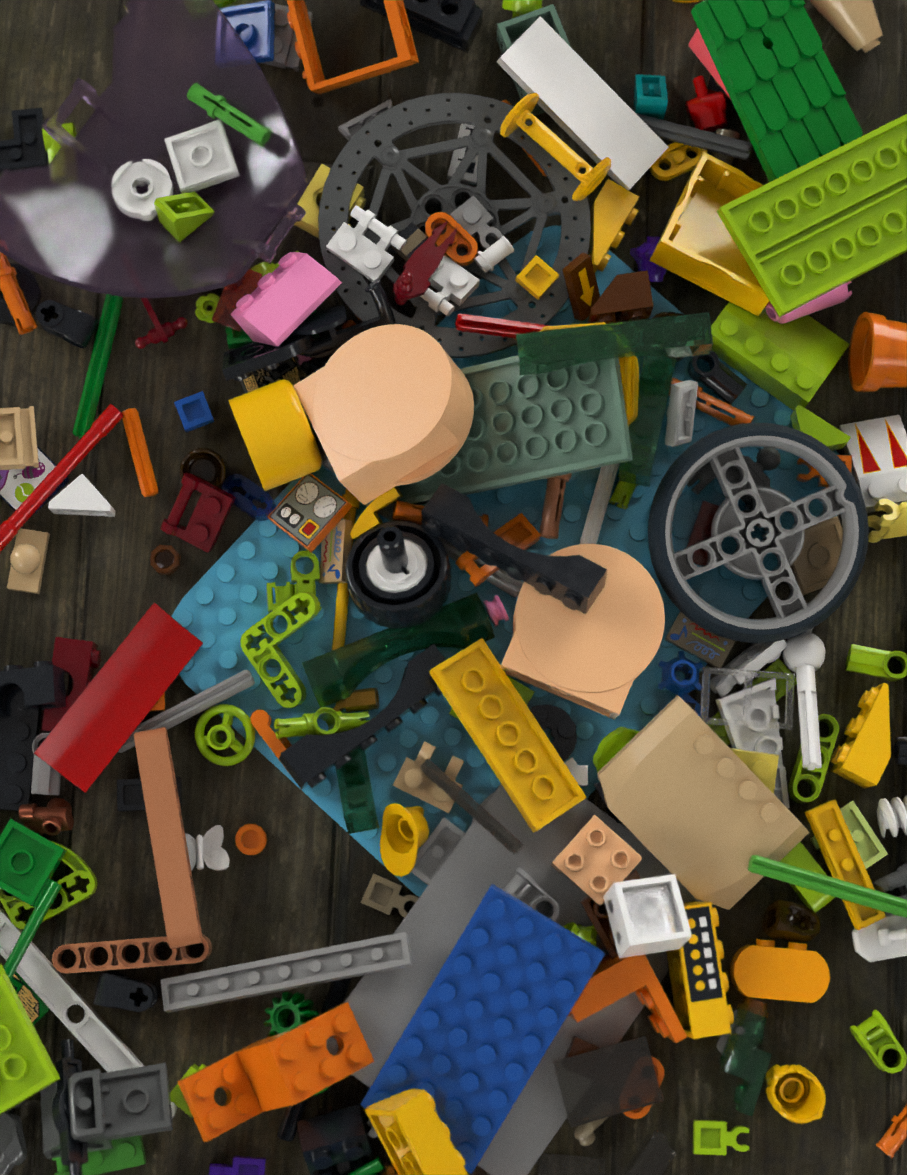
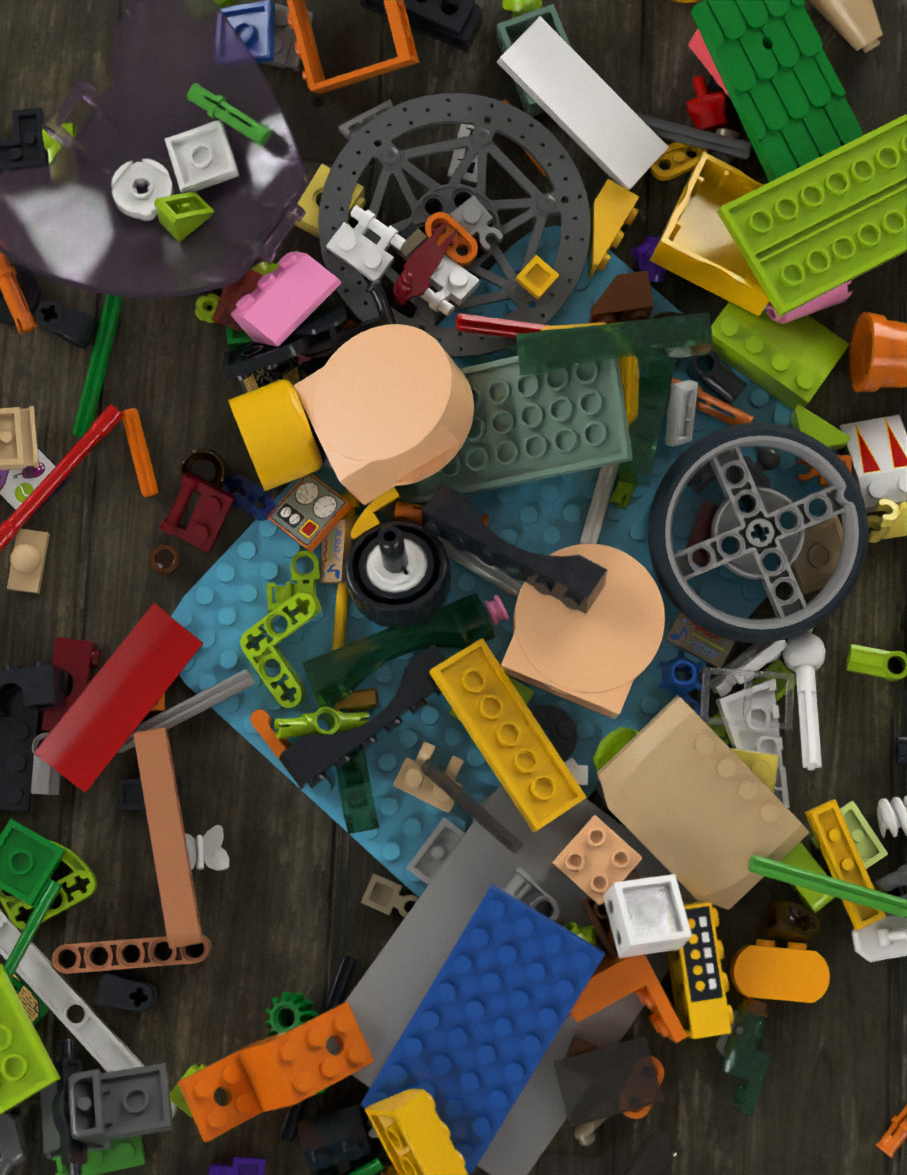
(48, 819): copper plate -> none
(81, 499): white slope -> none
(161, 331): dark red piece -> none
(194, 411): blue plate -> none
(213, 735): lime piece -> none
(251, 839): orange tile -> none
(287, 972): light grey plate -> none
(401, 837): yellow piece -> none
(494, 254): white pin -> none
(516, 532): orange plate -> none
(553, 506): nougat pin -> none
(554, 146): yellow hose -> none
(581, 285): reddish brown tile -> none
(650, 95): teal slope -> none
(712, 1137): lime plate -> none
(795, 1093): yellow hair -> none
(816, 776): lime beam -> none
(868, 740): yellow slope -> none
(878, 1041): lime piece -> none

